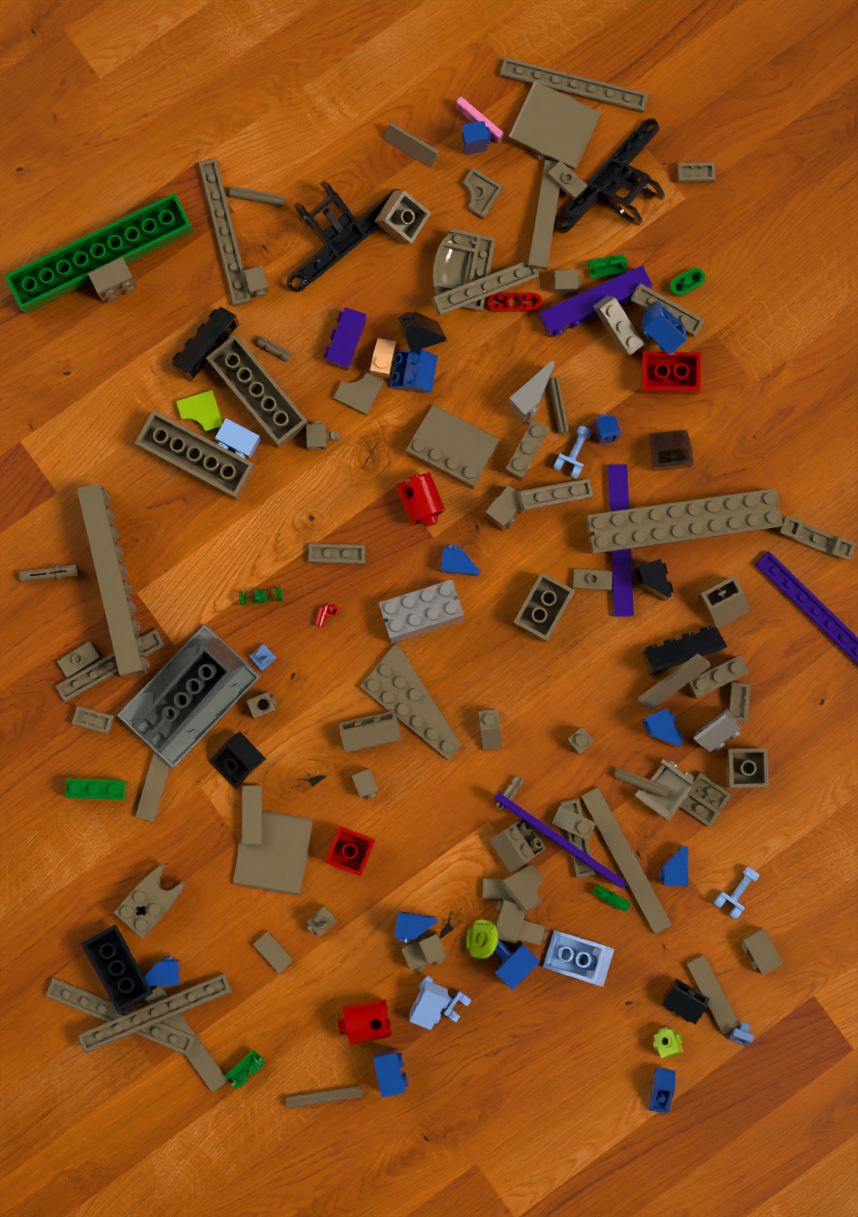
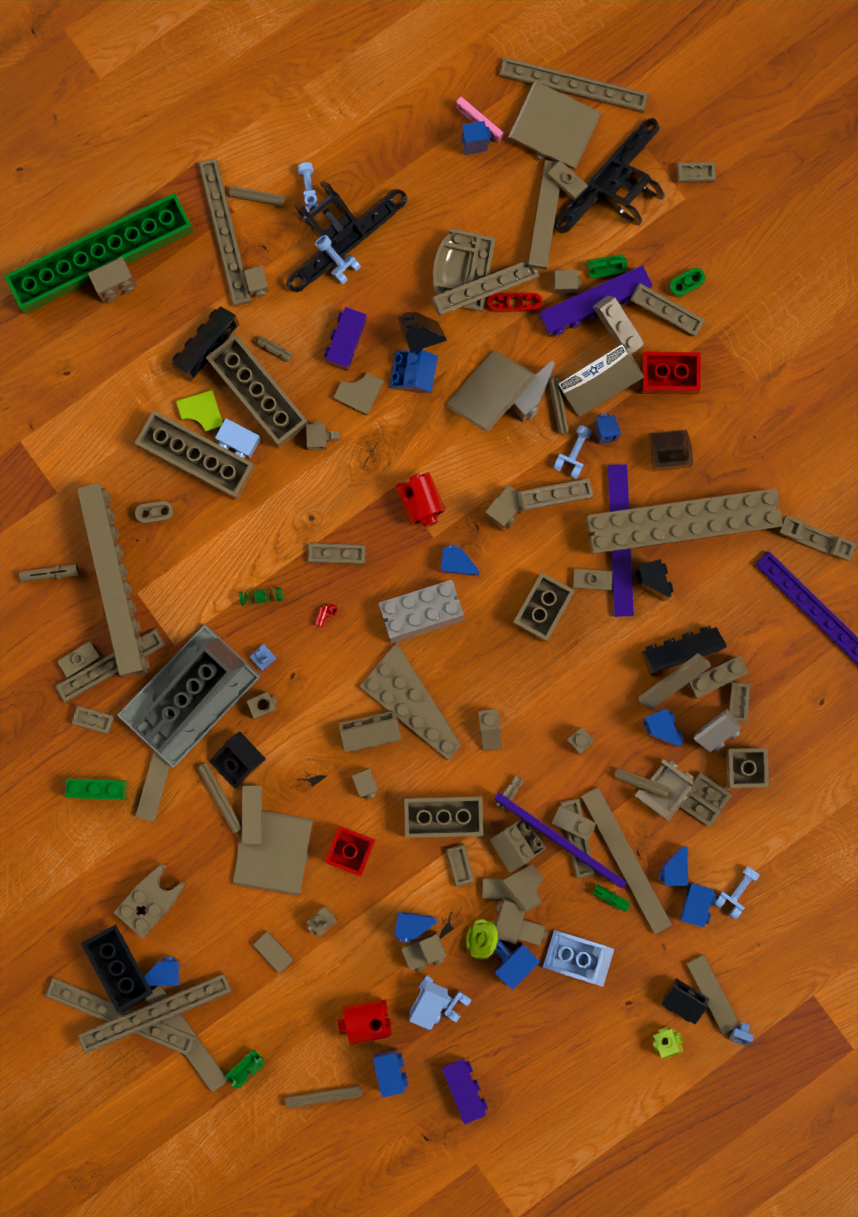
(154, 512): none -> dark tan plate
(220, 798): none -> dark tan axle
(306, 169): none -> light blue bar
(324, 243): none -> light blue bar
(383, 358): light nougat slope -> none
(402, 217): dark tan brick -> none
(411, 145): dark tan slope -> none
(443, 817): none -> dark tan brick
(452, 446): dark tan slope -> none
(460, 865): none -> dark tan tile
(465, 1090): none -> dark purple brick
(482, 192): dark tan tile -> none
(491, 390): none -> dark tan piece
(527, 450): dark tan brick -> none
(601, 380): none -> dark tan slope
(662, 1090): blue slope -> none
(663, 328): blue brick -> none
(697, 905): none -> blue brick
(724, 602): dark tan slope -> none
(761, 951): dark tan brick -> none

